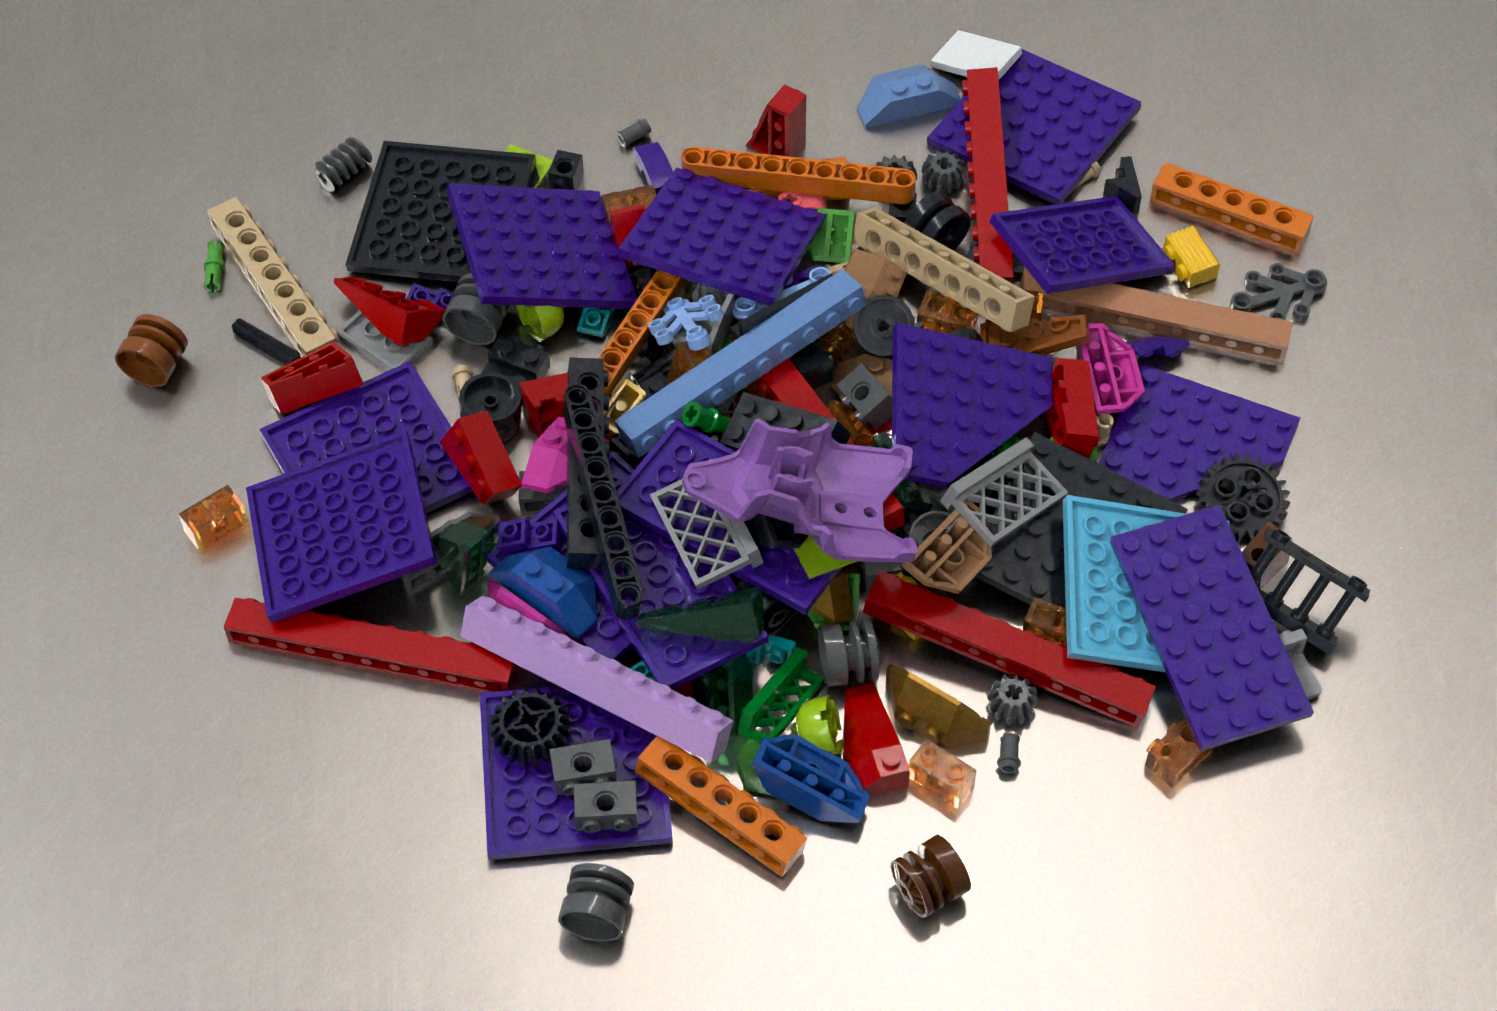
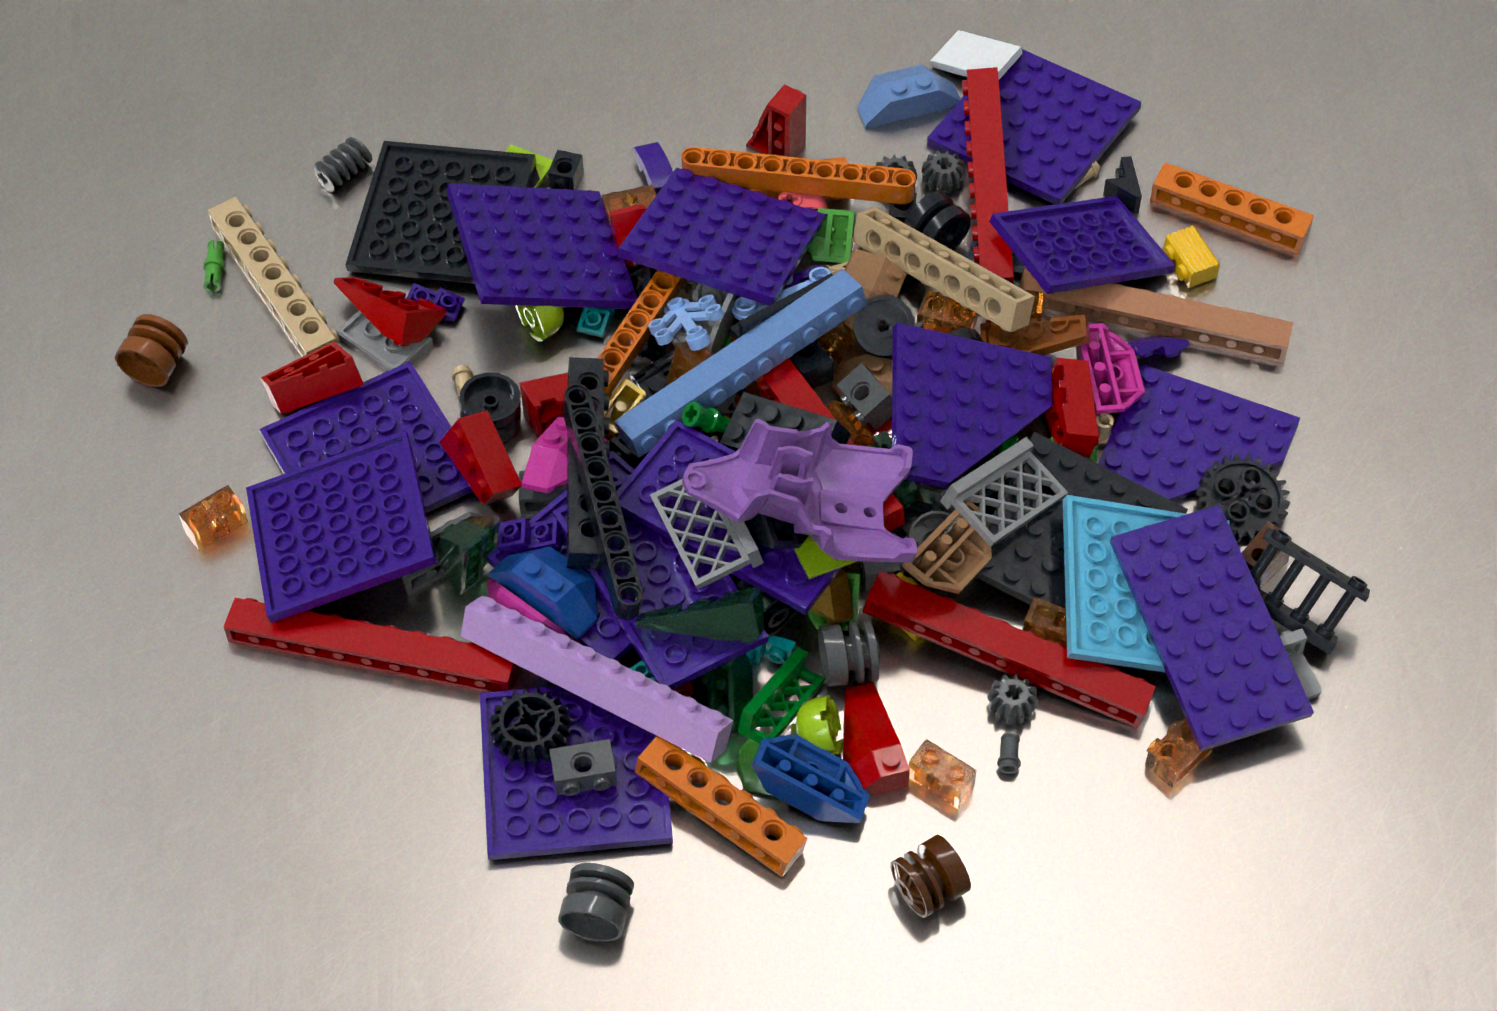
(265, 341): black axle -> none
(469, 318): dark grey wheel -> none
(517, 360): black plate -> none
(593, 796): dark grey brick -> none
(634, 132): dark grey pin -> none
(933, 711): pearl gold wedge -> none
(1310, 283): dark grey plant -> none

